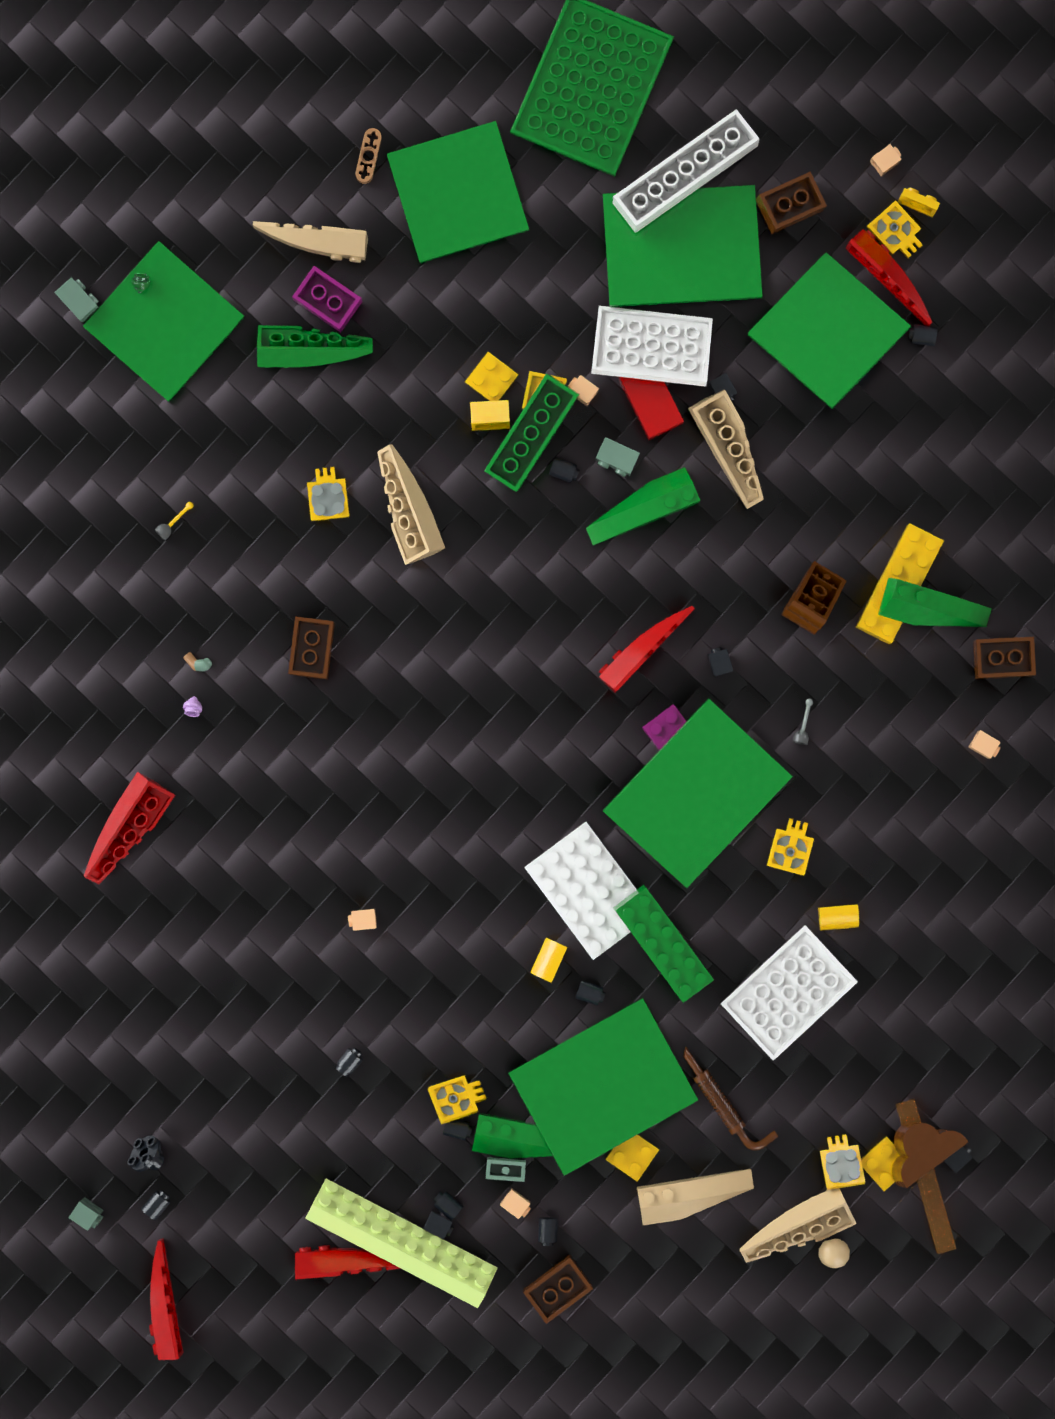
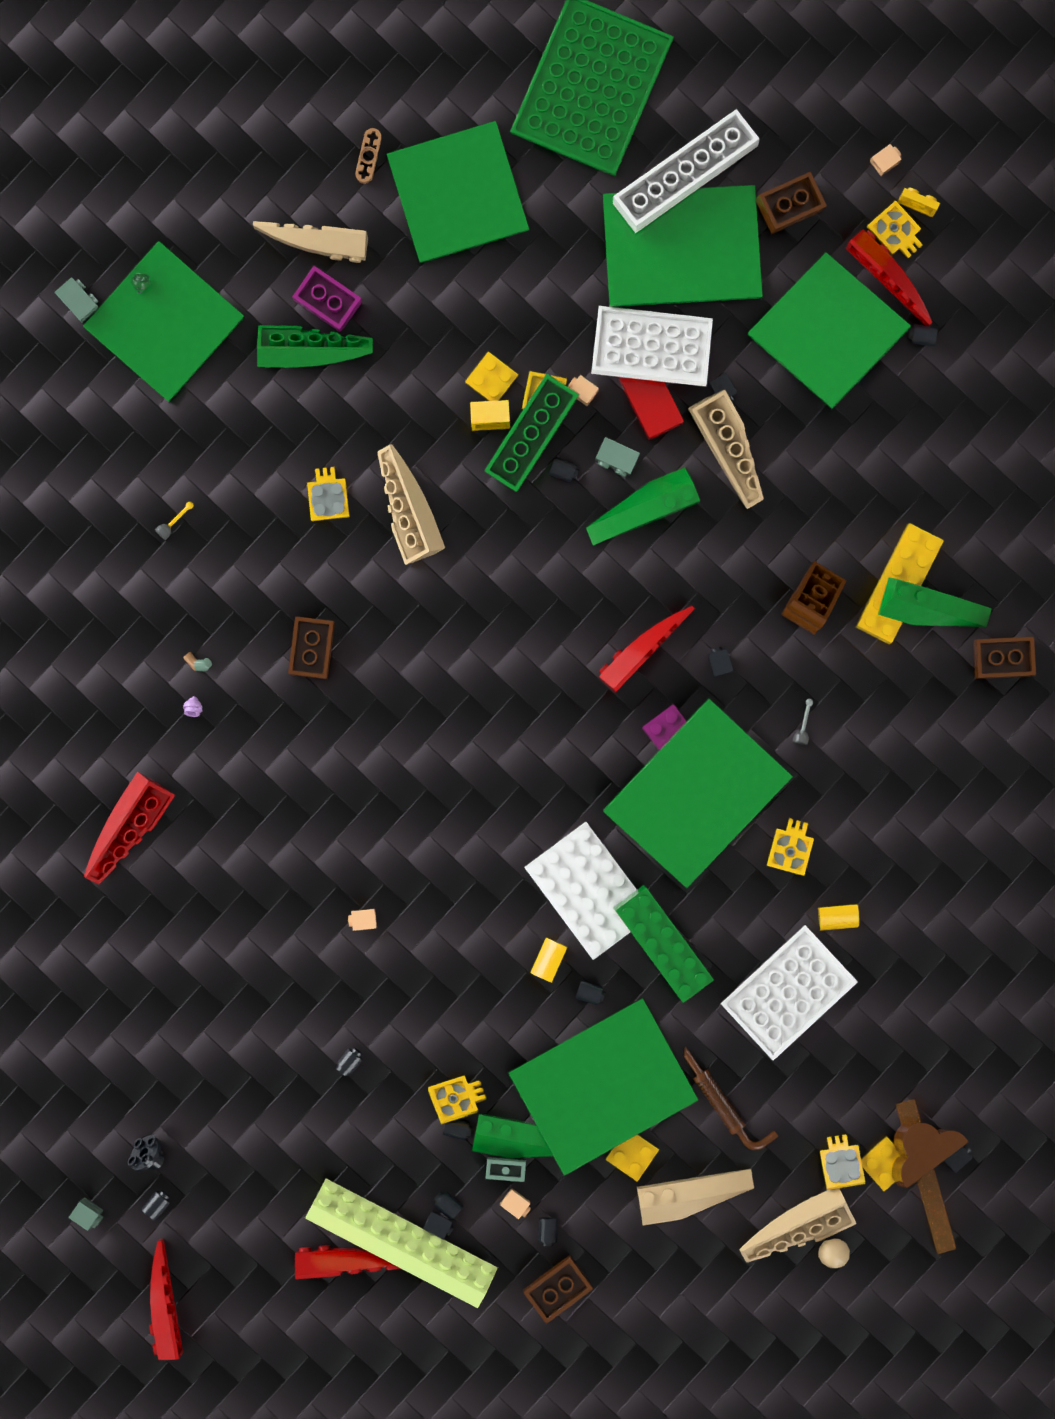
(985, 745): light nougat brick -> none

